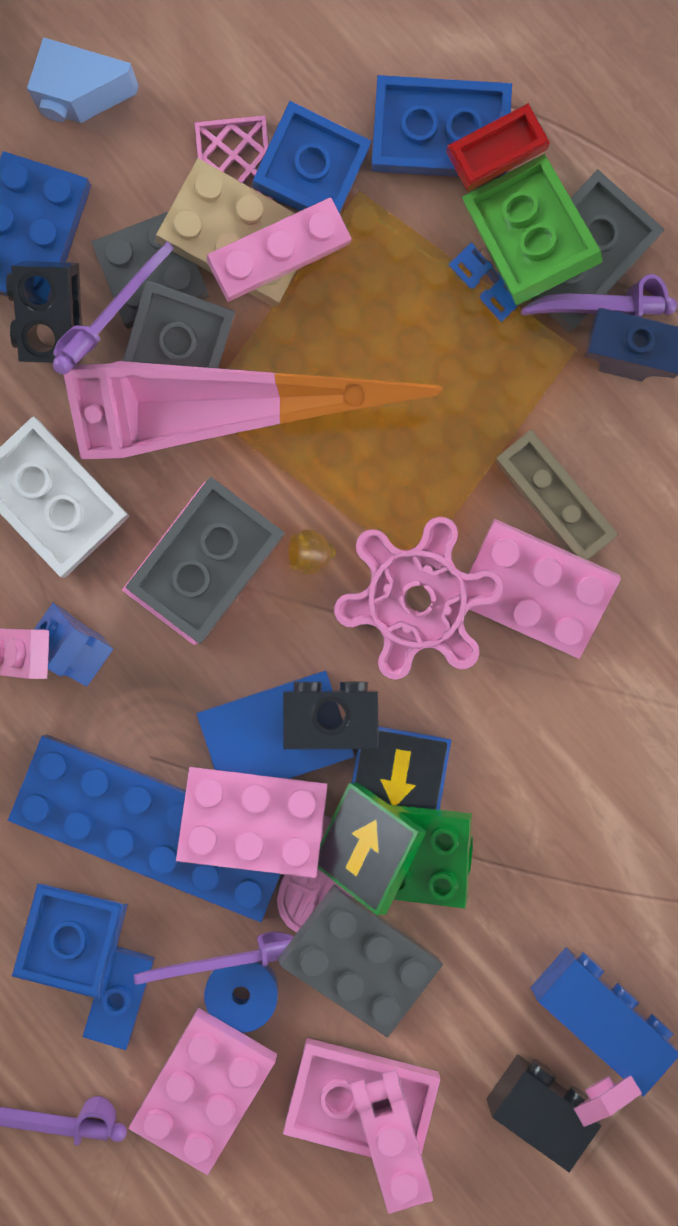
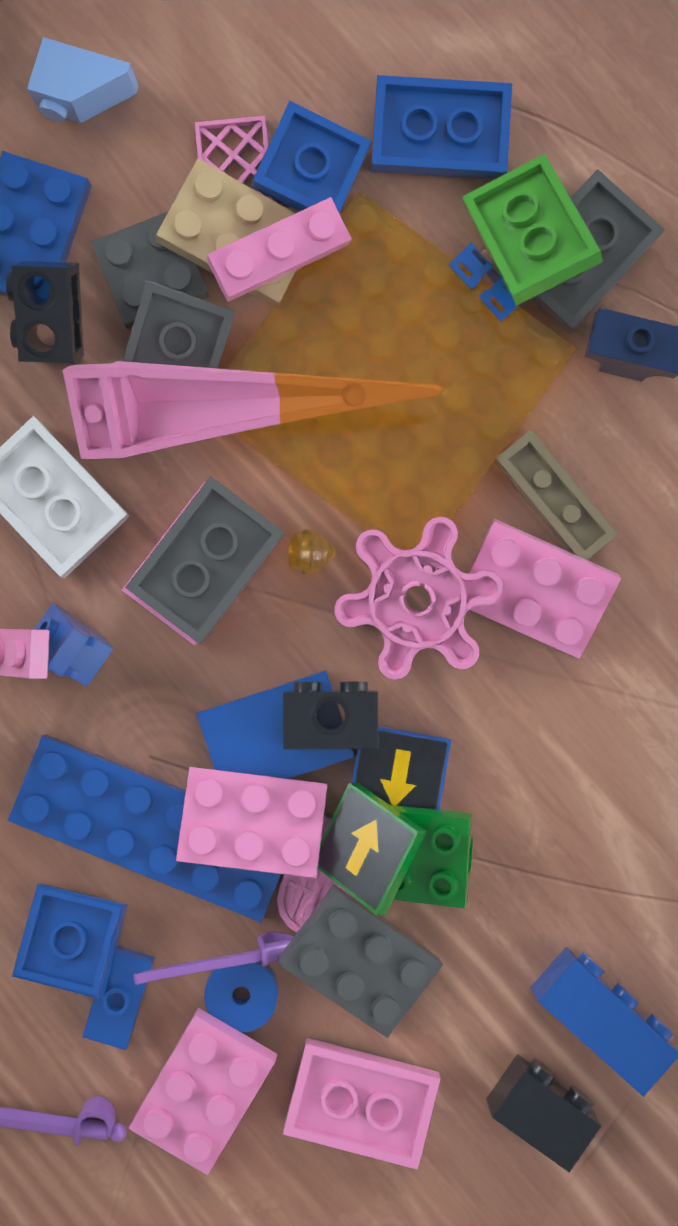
(83, 339): medium lavender sword -> none
(392, 1143): bright pink plate -> none
(497, 147): red tile -> none
(606, 1099): bright pink plate -> none
(632, 303): medium lavender sword -> none

